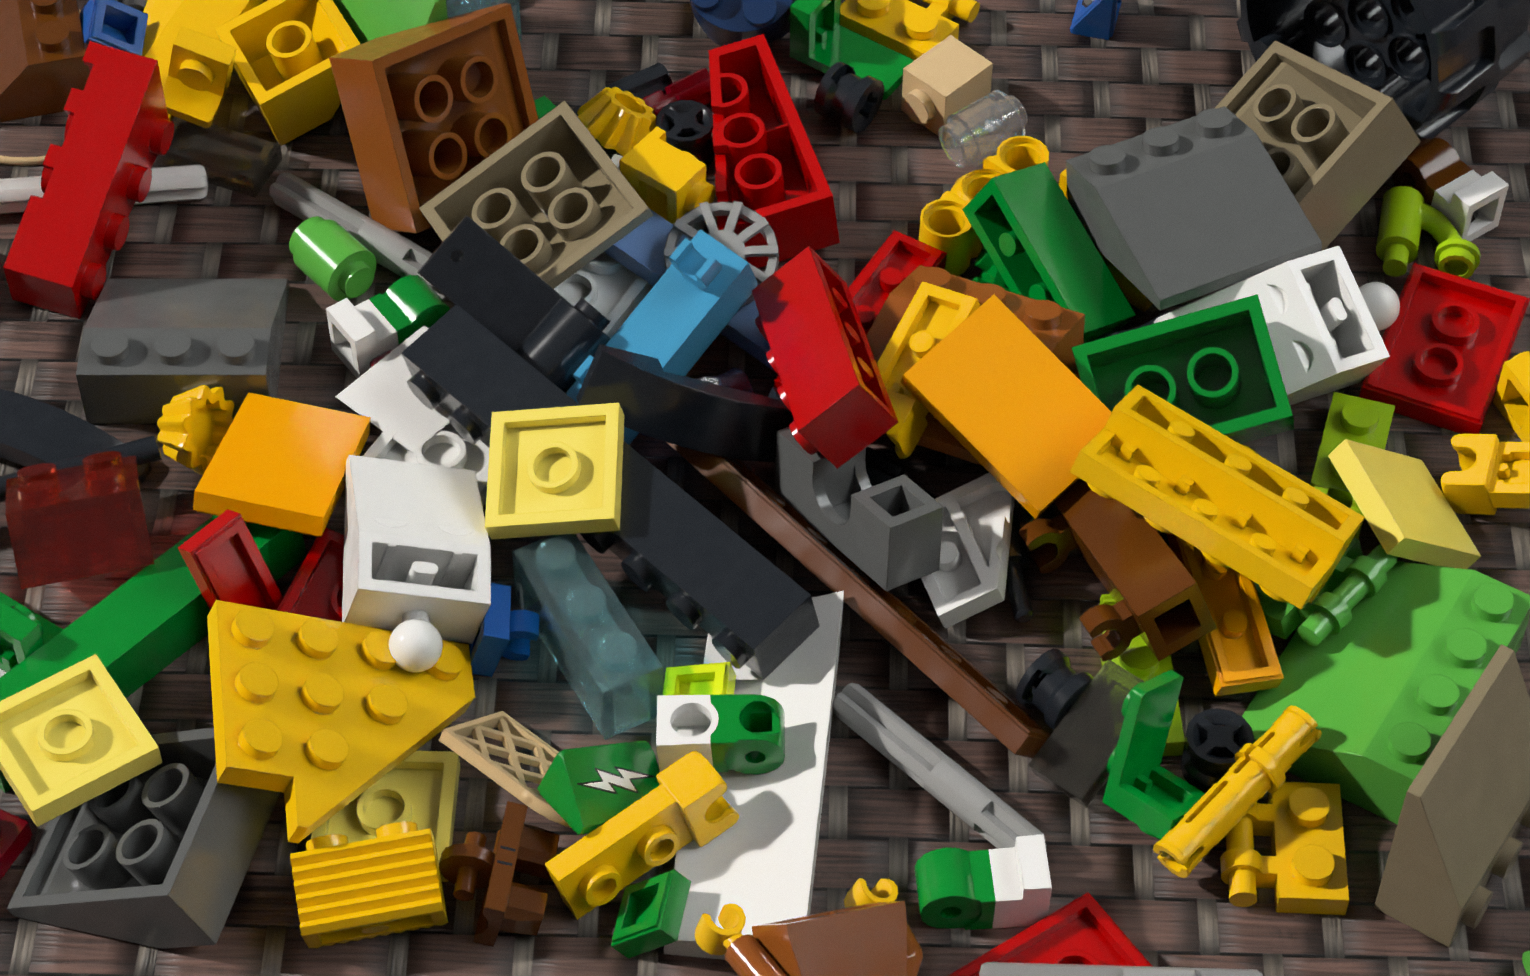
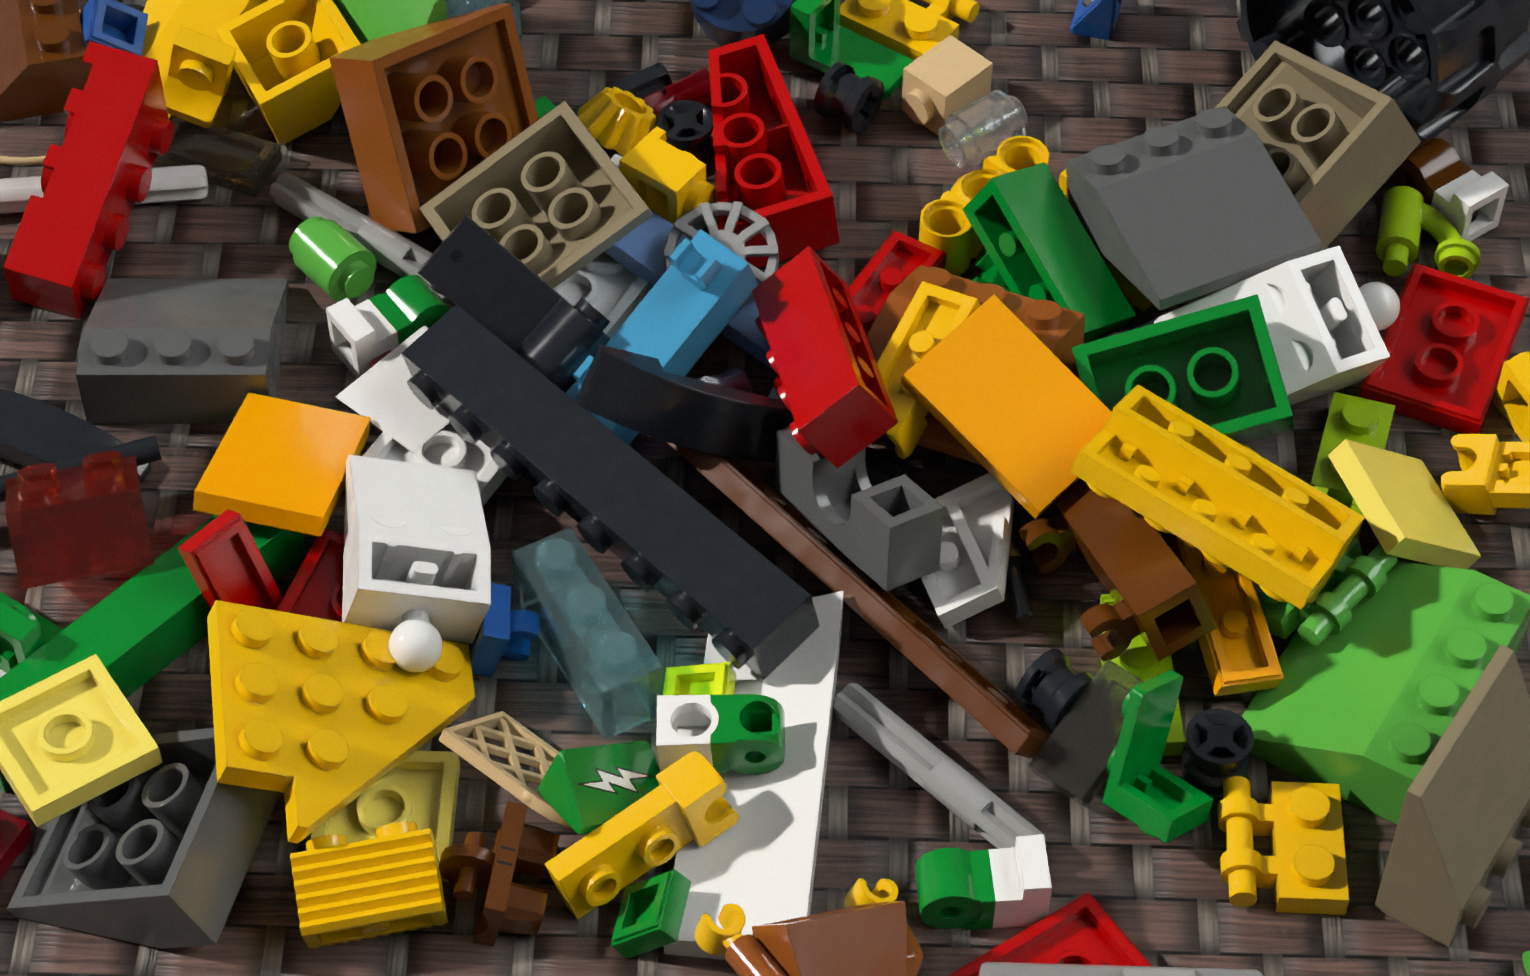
(195, 426): yellow piece -> none
(555, 471): light yellow tile -> none
(1257, 770): yellow pin -> none

